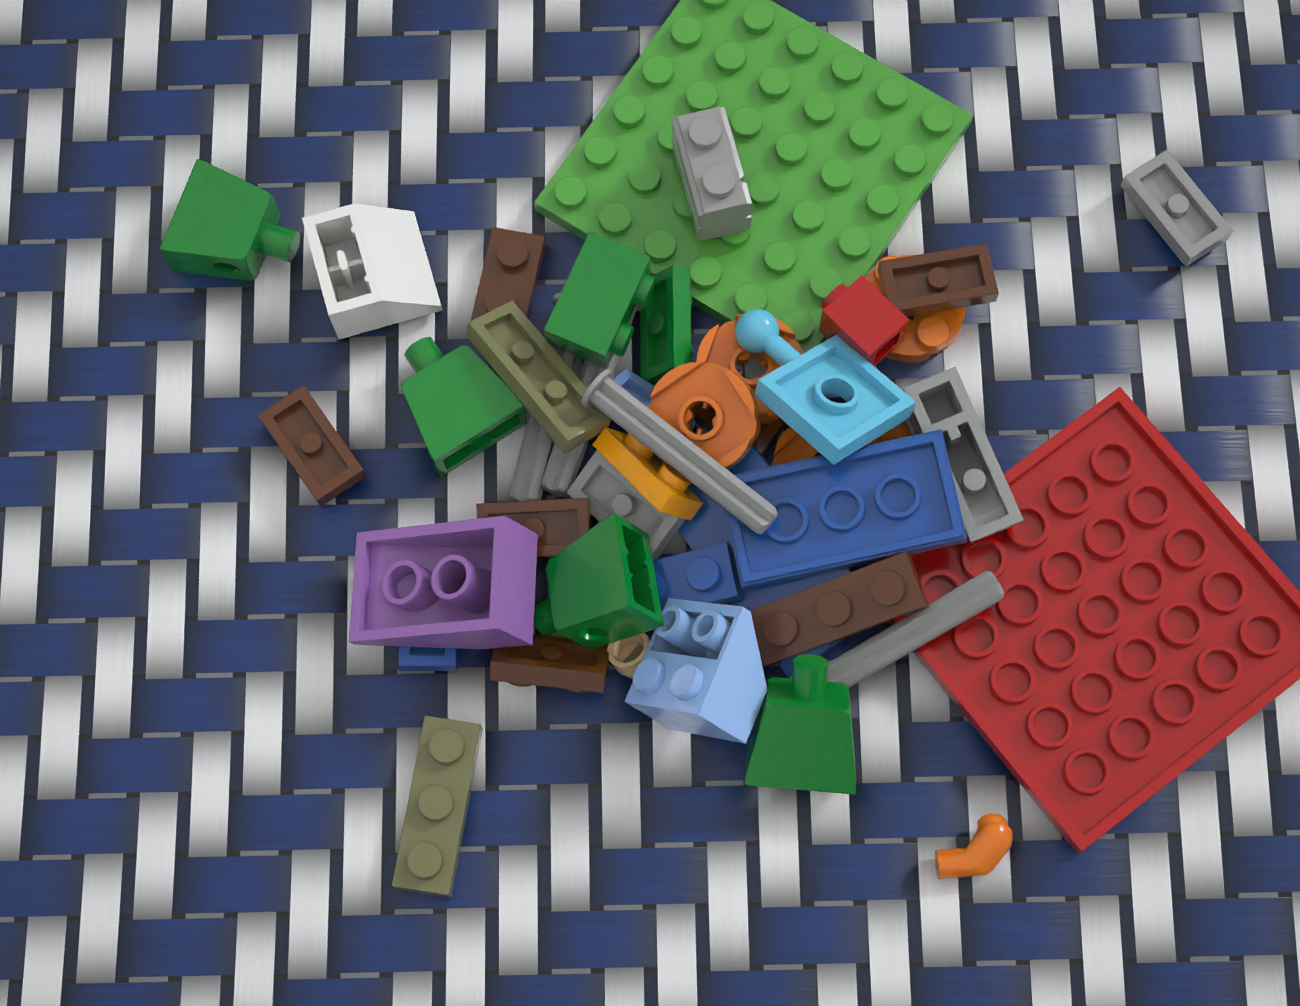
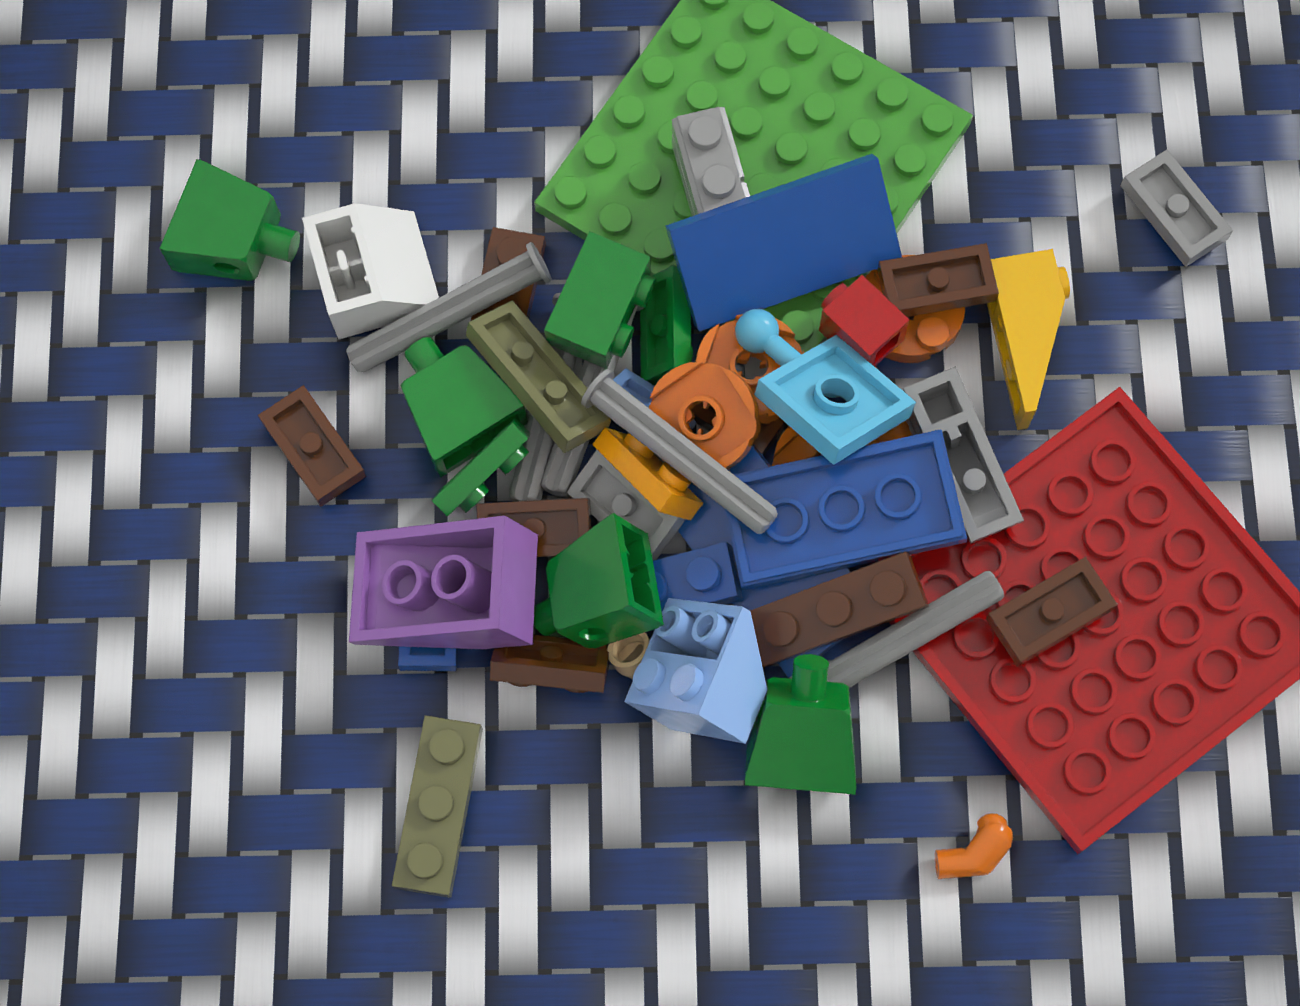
(449, 309): none -> light grey axle
(467, 485): none -> green plate
(784, 241): none -> blue tile
(1026, 324): none -> yellow slope
(1051, 611): none -> reddish brown plate

